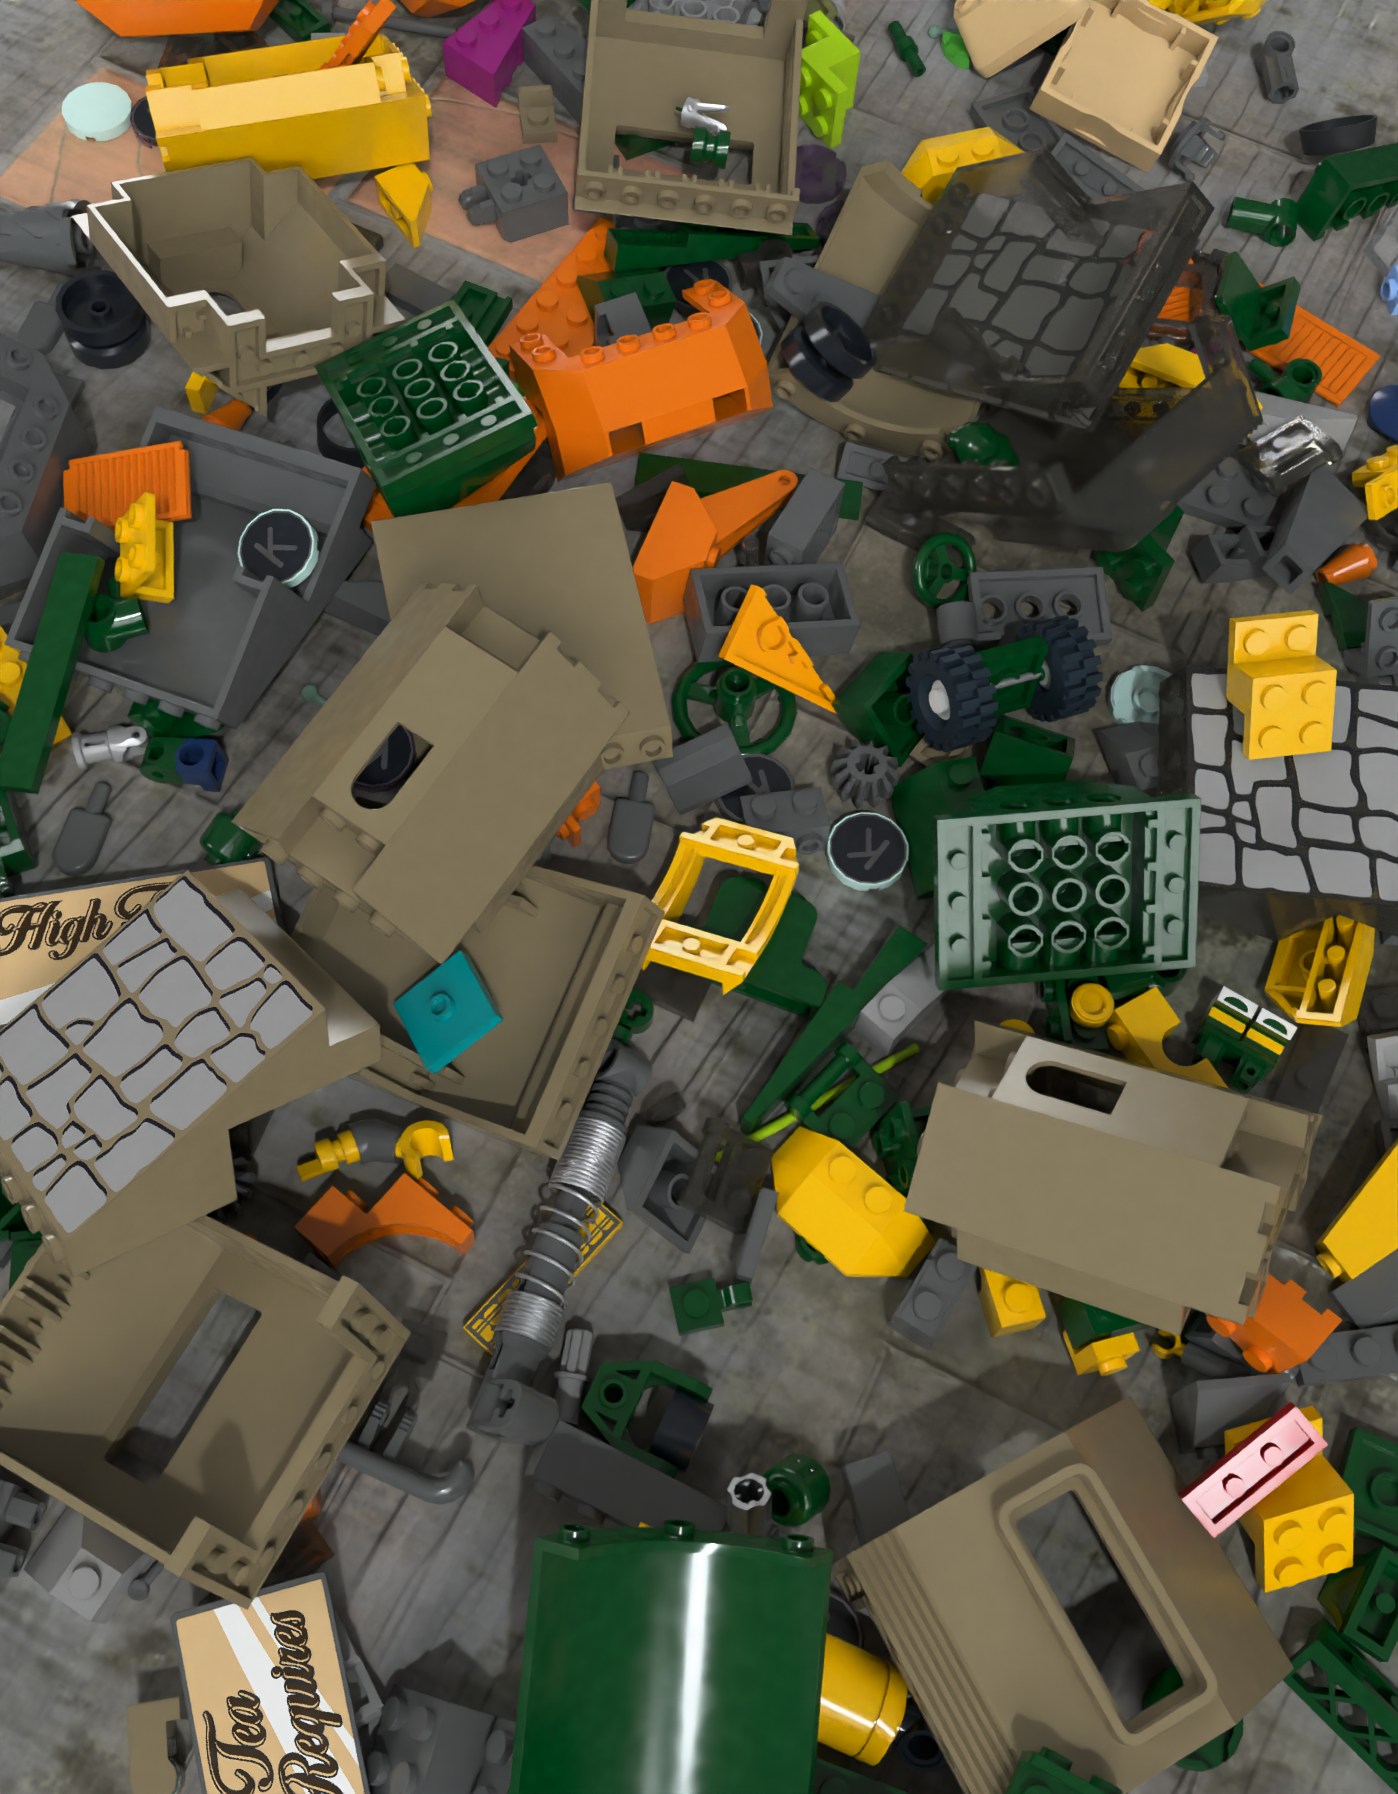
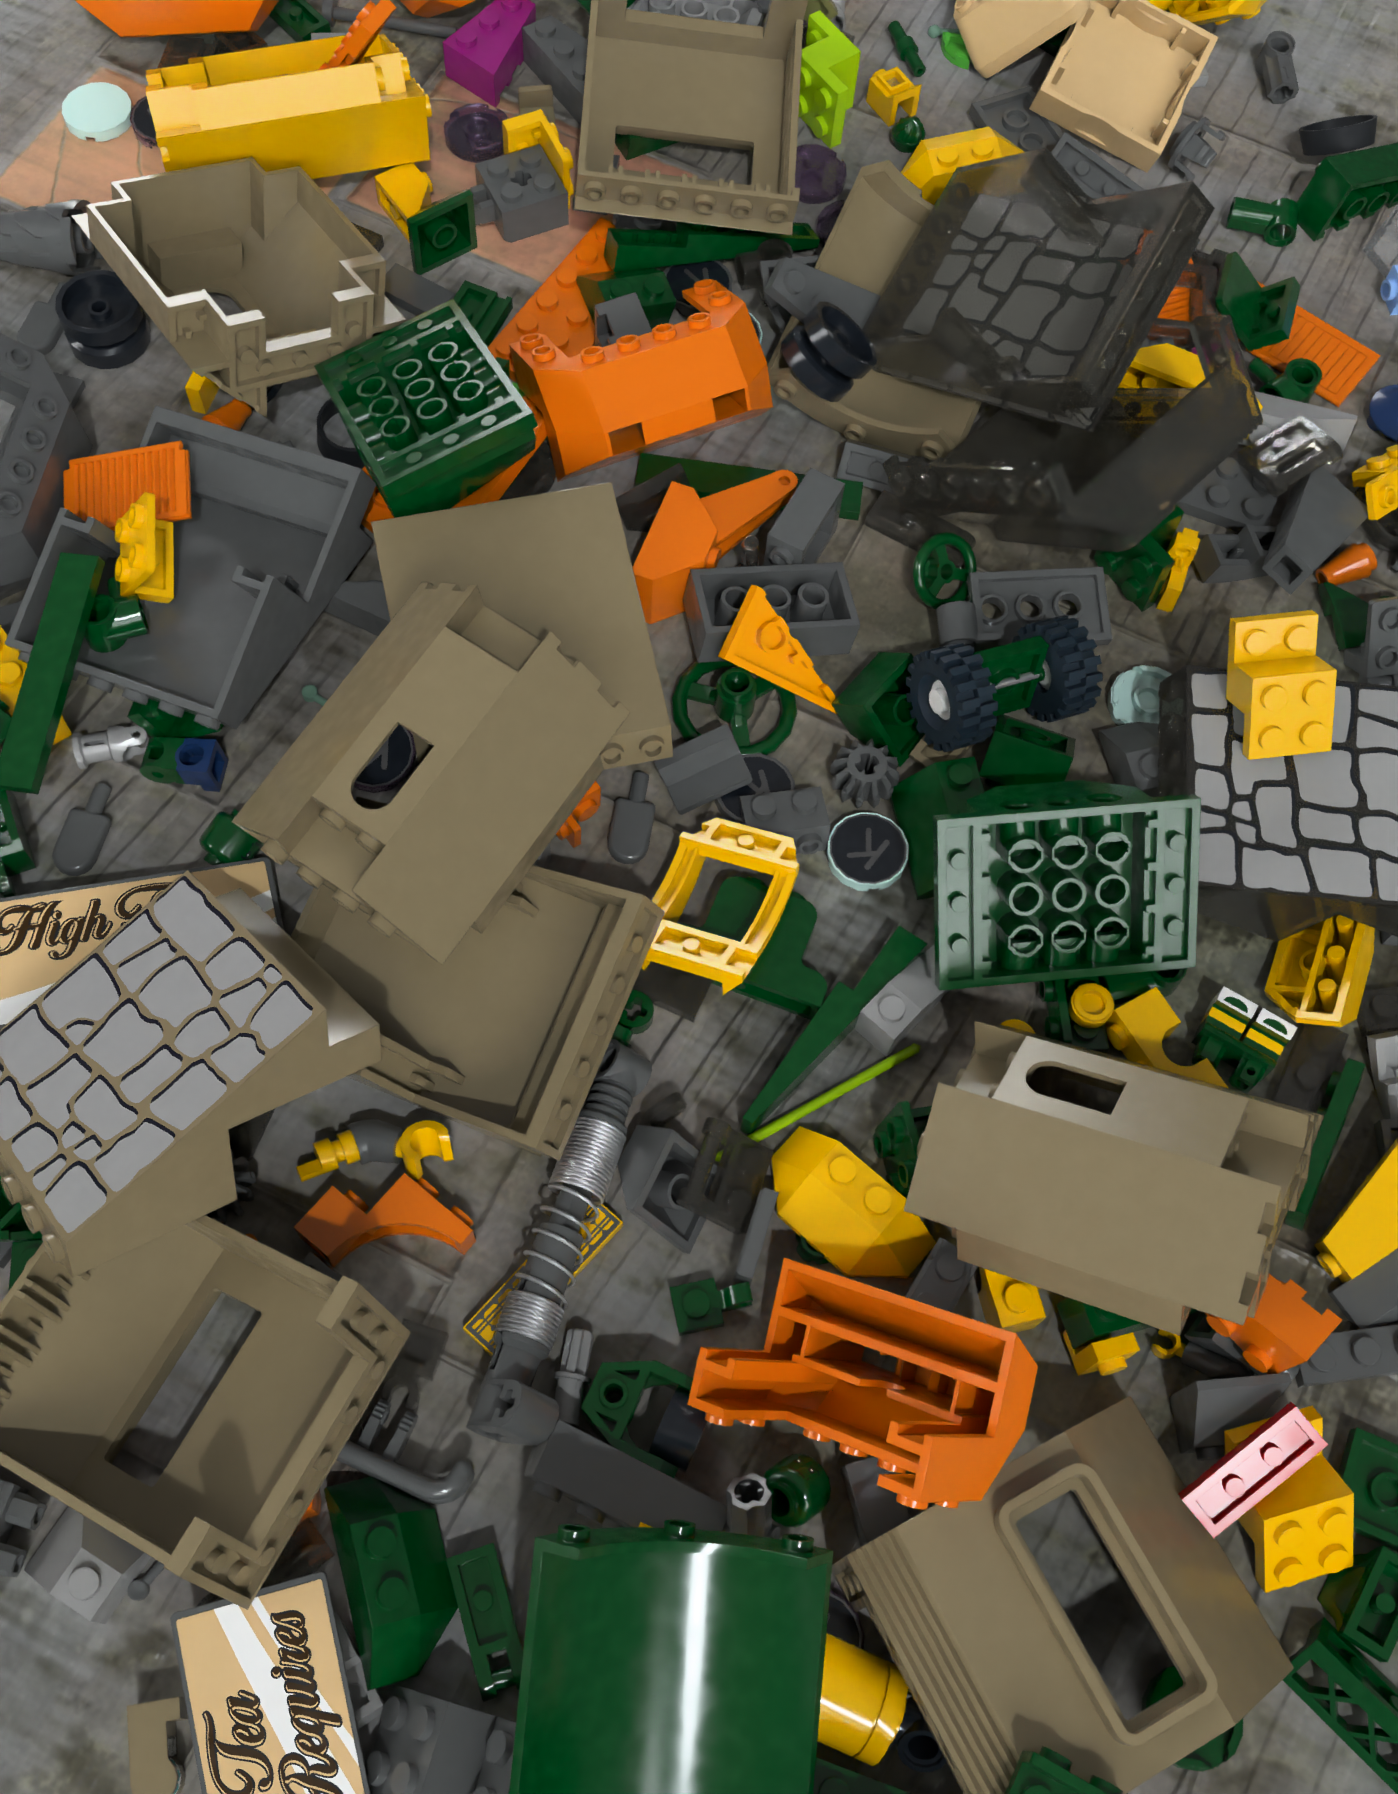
(279, 546): black tile -> none
(391, 1576): none -> dark green wedge
(442, 231): none -> dark green slope
(447, 1012): teal plate -> none
(475, 132): none -> clear purple tile
(486, 1617): none -> dark green plate
(535, 129): none -> yellow bracket
(693, 115): flat silver piece -> none
(710, 147): dark green wheel -> none
(854, 1109): dark green plate -> none
(888, 90): none -> yellow window
(907, 134): none -> dark green plate
(942, 1413): none -> orange wedge
(983, 443): dark green arm -> none
(1182, 550): none -> yellow hinge
(1343, 1091): none -> dark green plate

